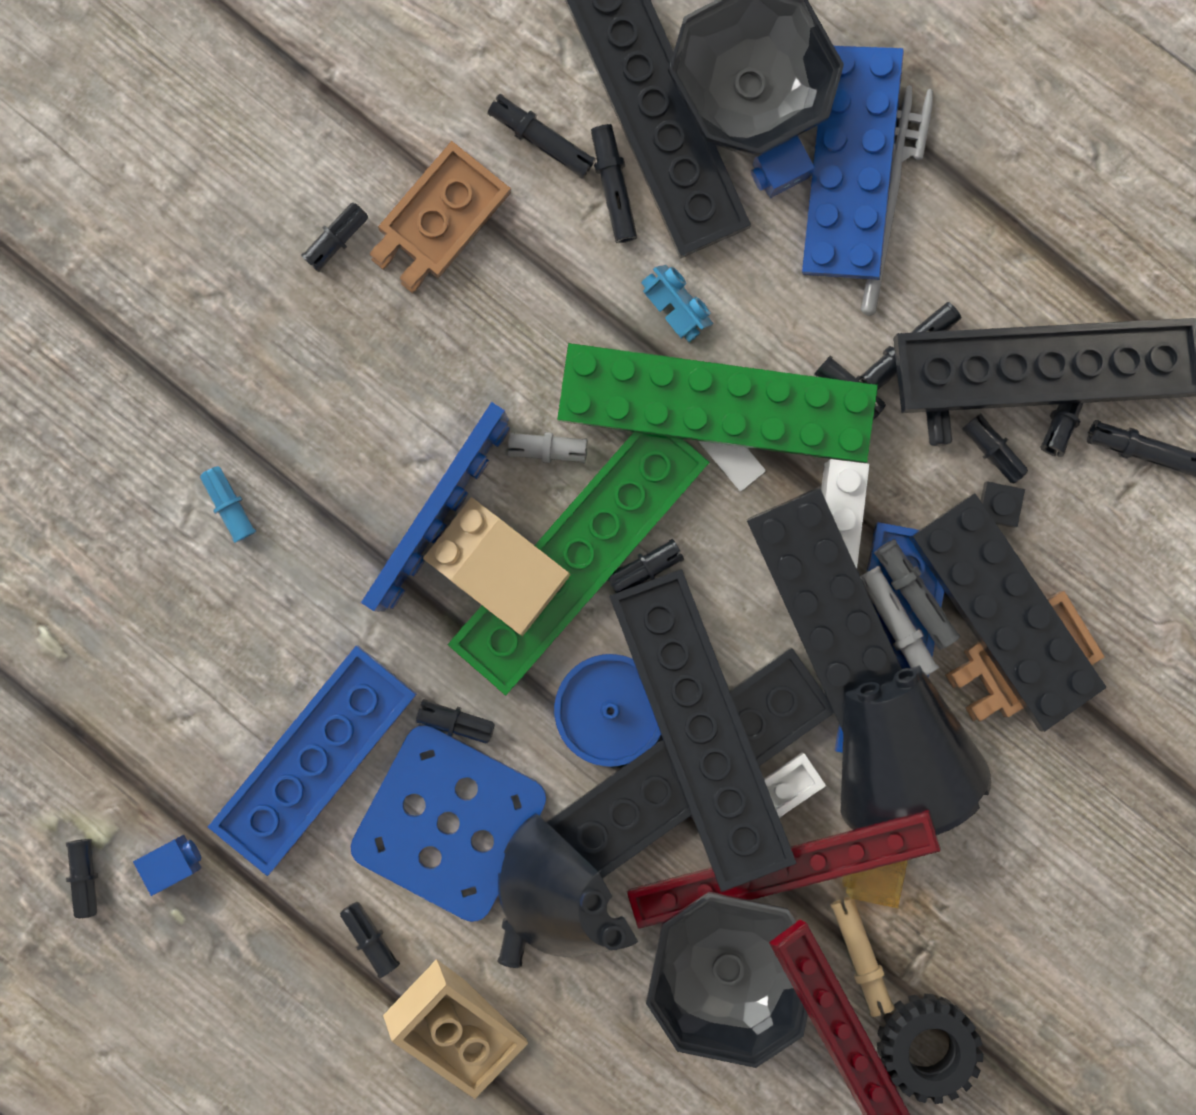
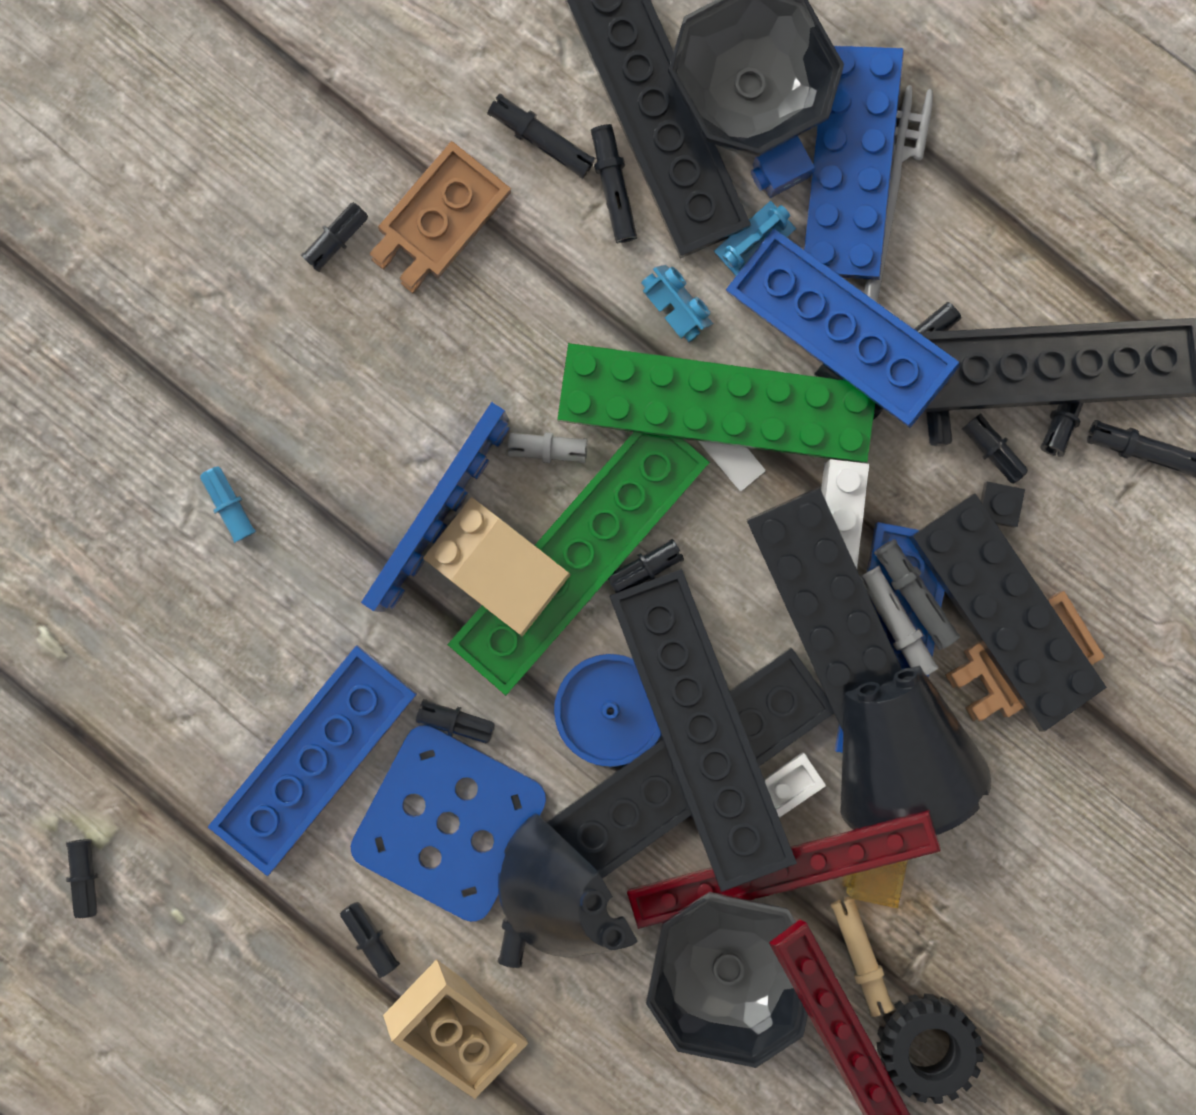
(168, 864): blue brick -> none
(741, 246): none -> dark azure hinge
(843, 328): none -> blue plate

